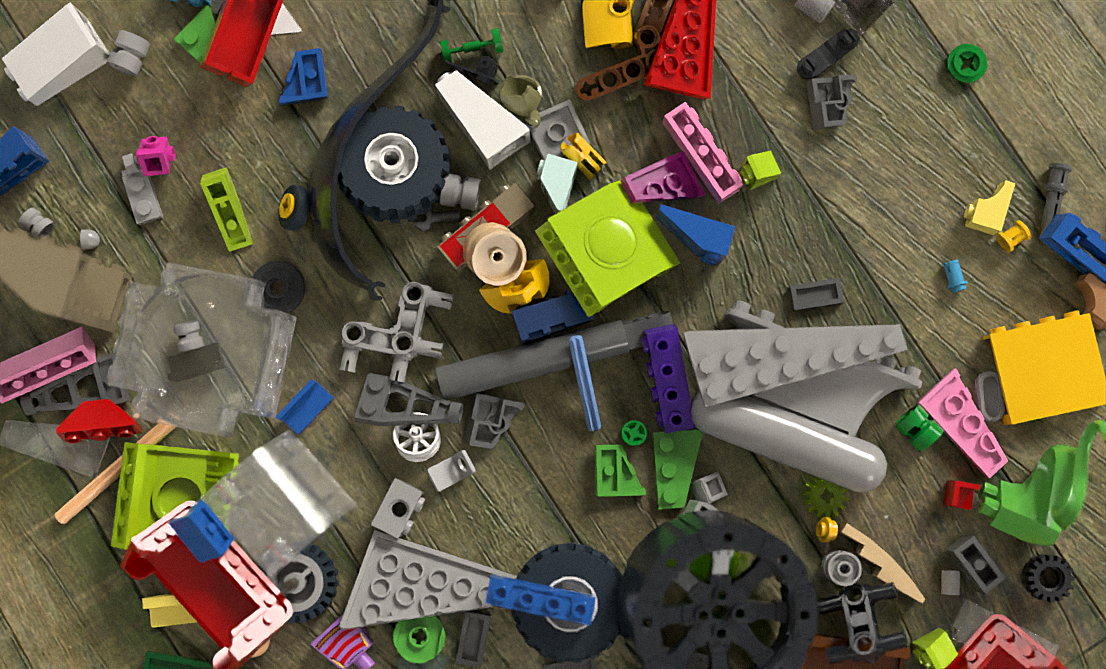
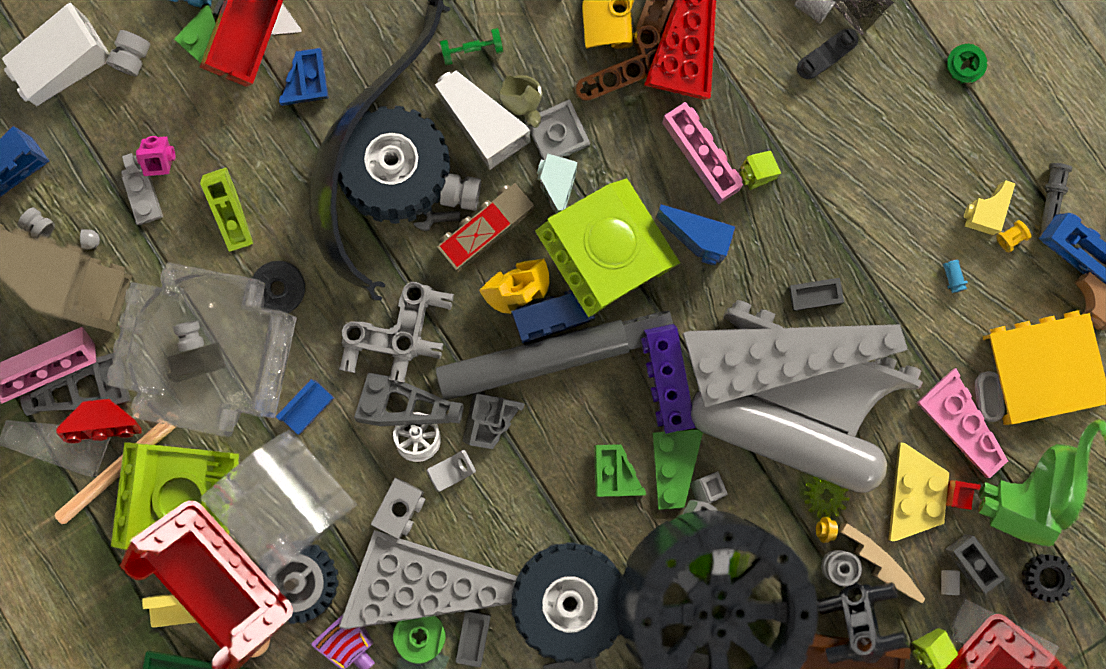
(202, 532): blue panel -> none
(294, 207): black wheel -> none
(484, 73): black hinge -> none
(494, 253): tan wheel -> none
(540, 599): blue brick -> none
(579, 151): yellow arm -> none
(584, 382): medium blue axle -> none
(636, 431): green wheel -> none
(664, 181): magenta wing -> none
(829, 100): dark grey slope -> none
(917, 494): none -> light yellow wing
(927, 431): green wheel -> none

